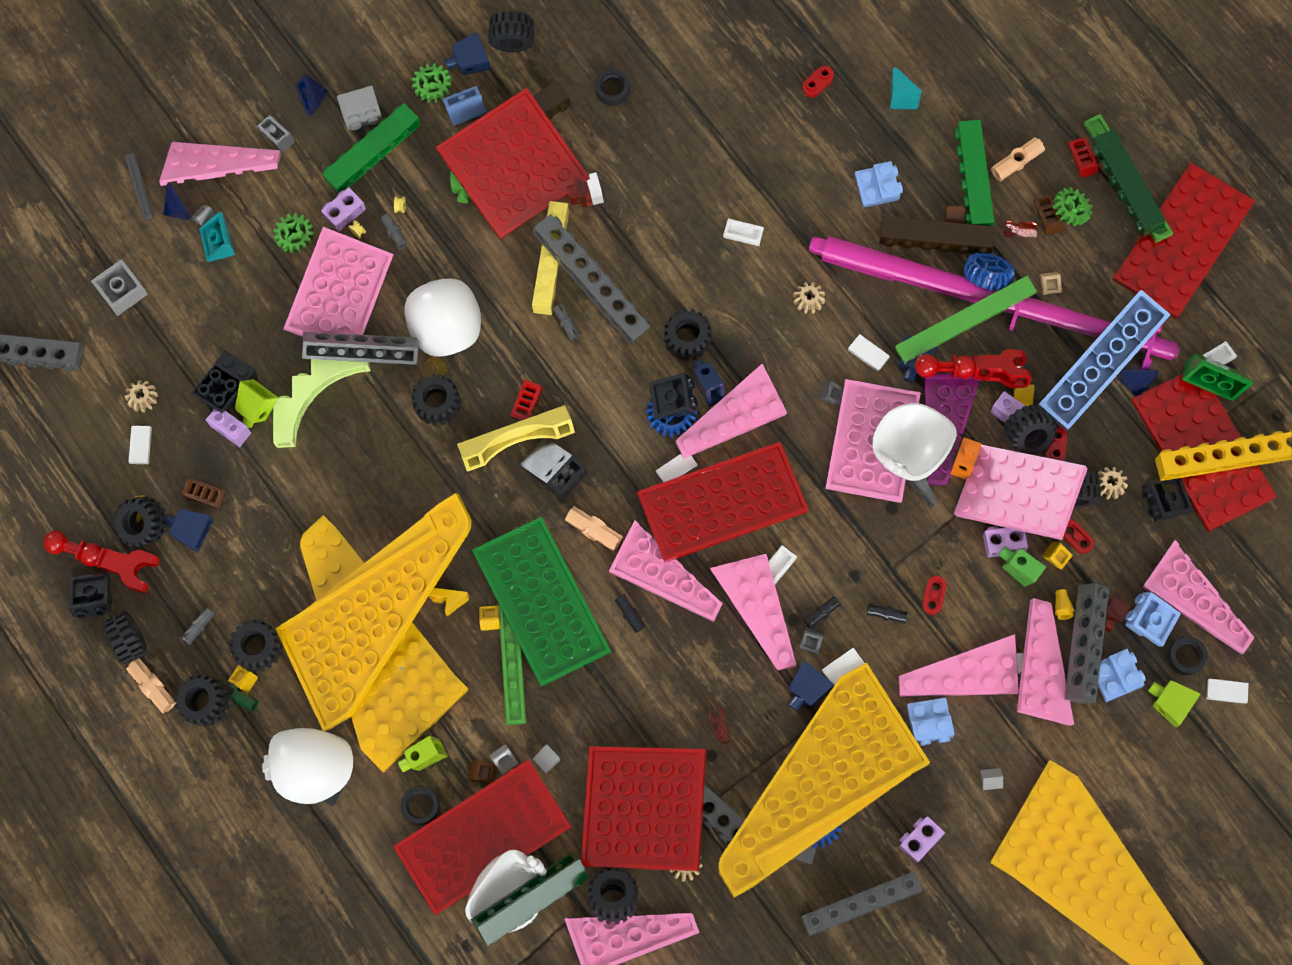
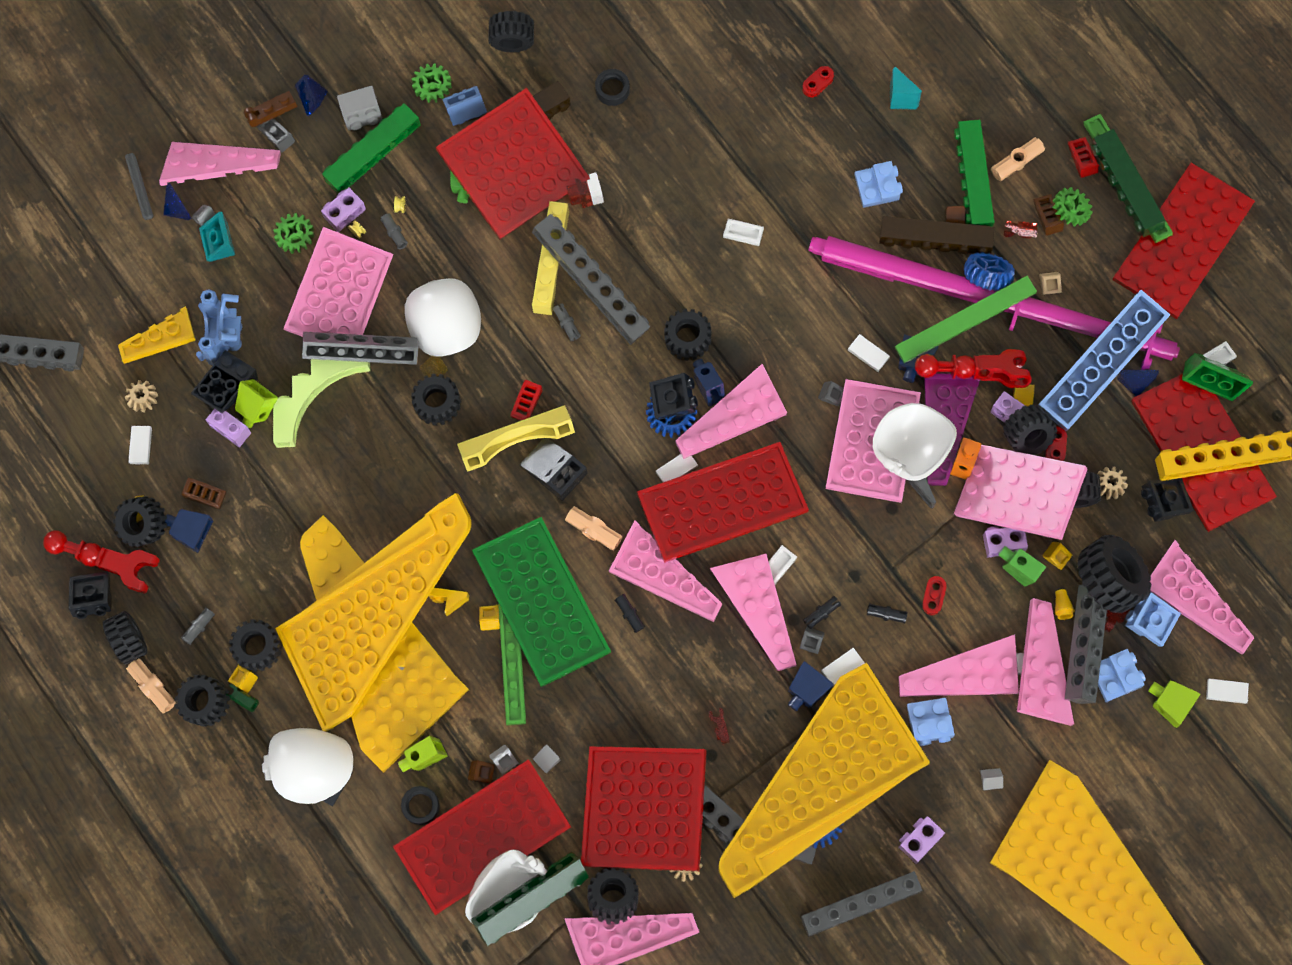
(119, 287): light grey brick -> none
(166, 335): none -> yellow wing
(221, 326): none -> medium blue piece
(270, 109): none -> reddish brown plate
(468, 56): dark blue torso -> none
(816, 298): tan gear -> none
(1078, 535): red plate -> none
(1114, 573): none -> black tyre
(1197, 644): black tyre -> none

